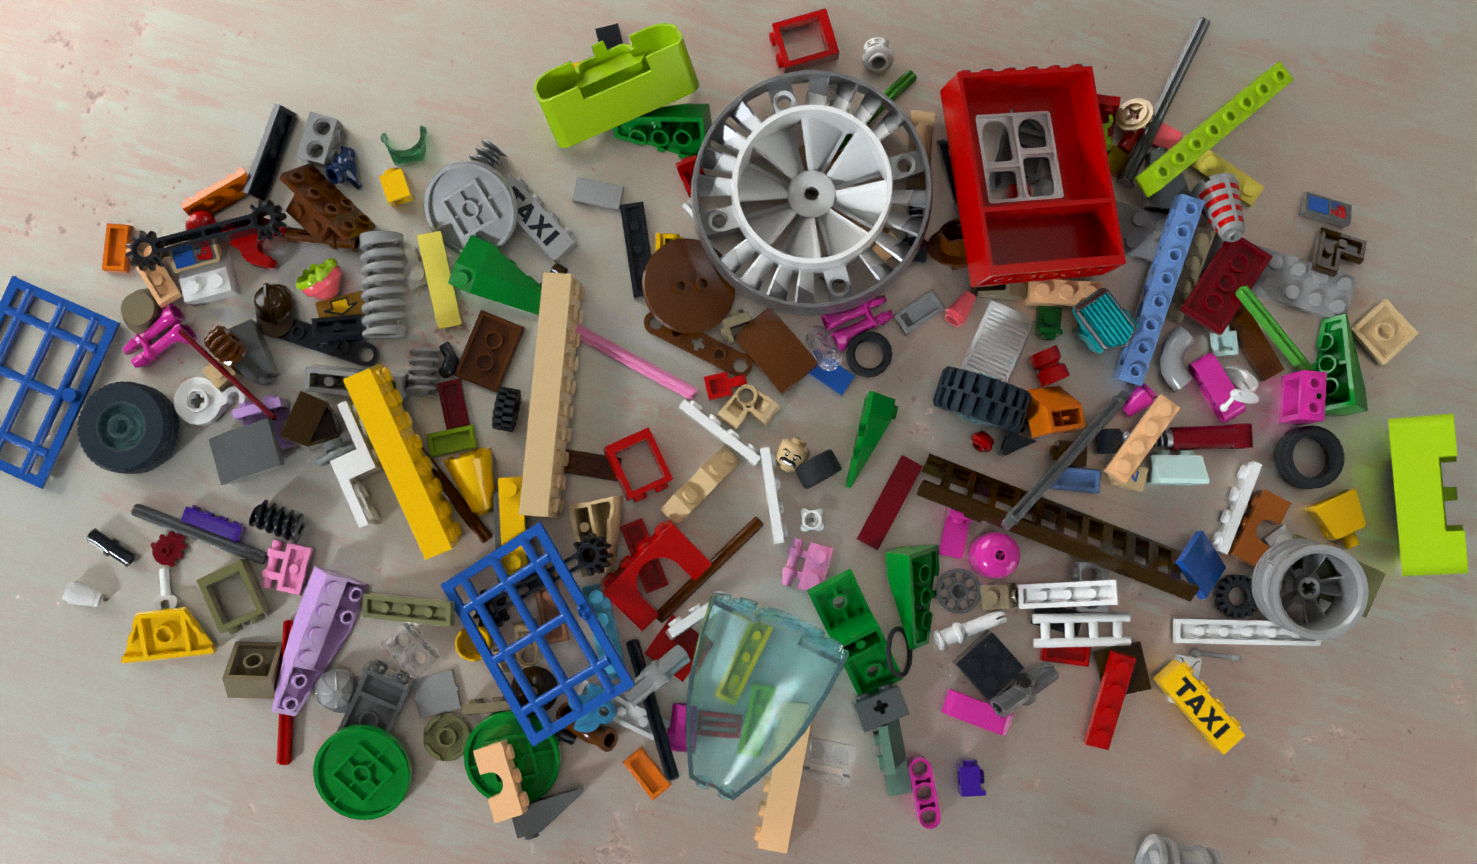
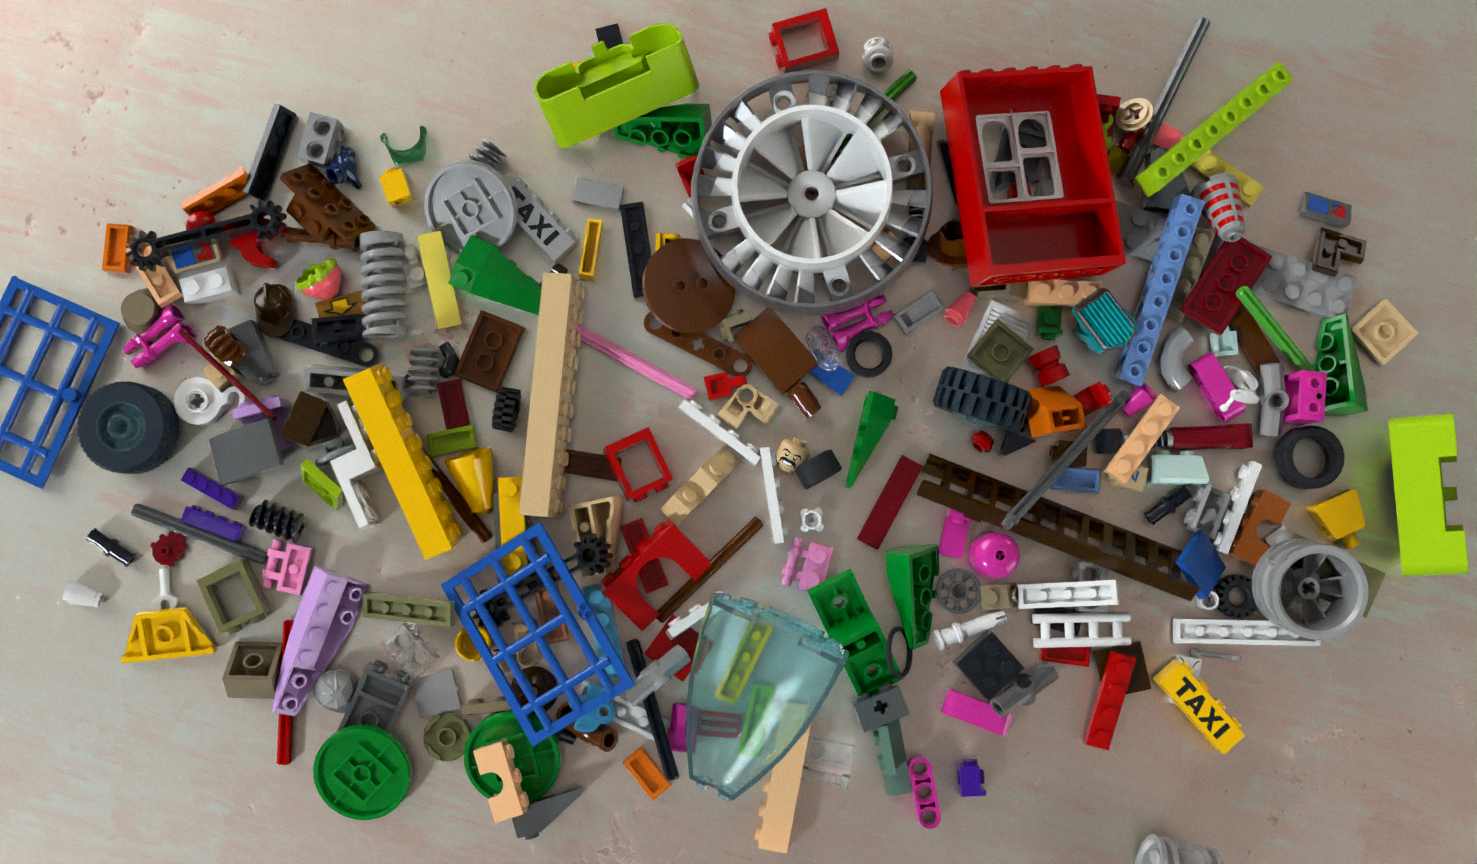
(212, 488): none -> dark purple piece
(322, 485): none -> lime tile
(590, 250): none -> yellow piece
(803, 399): none -> reddish brown piece
(1000, 351): none -> olive tile
(1094, 397): none -> red bracket
(1168, 505): none -> black pin
(1207, 511): none -> light grey bracket
(1213, 601): none -> white hose
(1272, 383): none -> light grey piece

